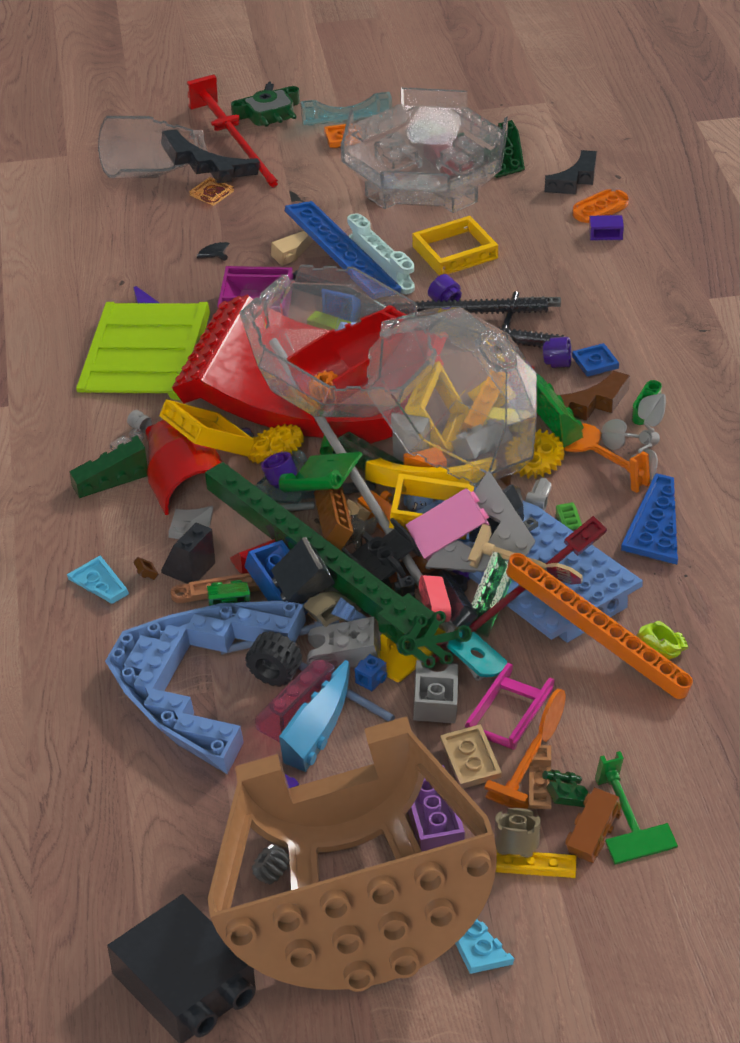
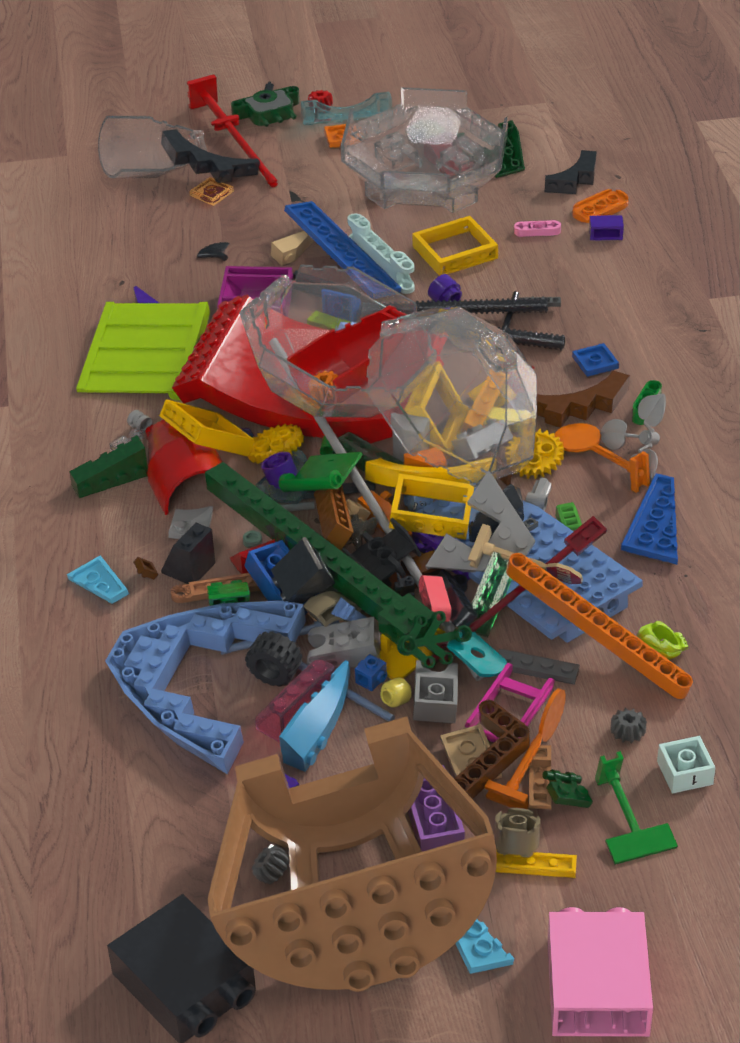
(252, 539): none -> sand green tile
(321, 96): none -> red gear
(396, 692): none -> light yellow head
(447, 522): bright pink panel -> none
(496, 753): none -> reddish brown beam
(527, 228): none -> bright pink beam
(541, 666): none -> dark grey plate
(556, 414): green slope -> none
(557, 352): dark purple piece -> none
(593, 824): dark orange wedge -> none
(599, 973): none -> bright pink brick
(628, 725): none -> dark grey gear
(686, 764): none -> light aqua brick

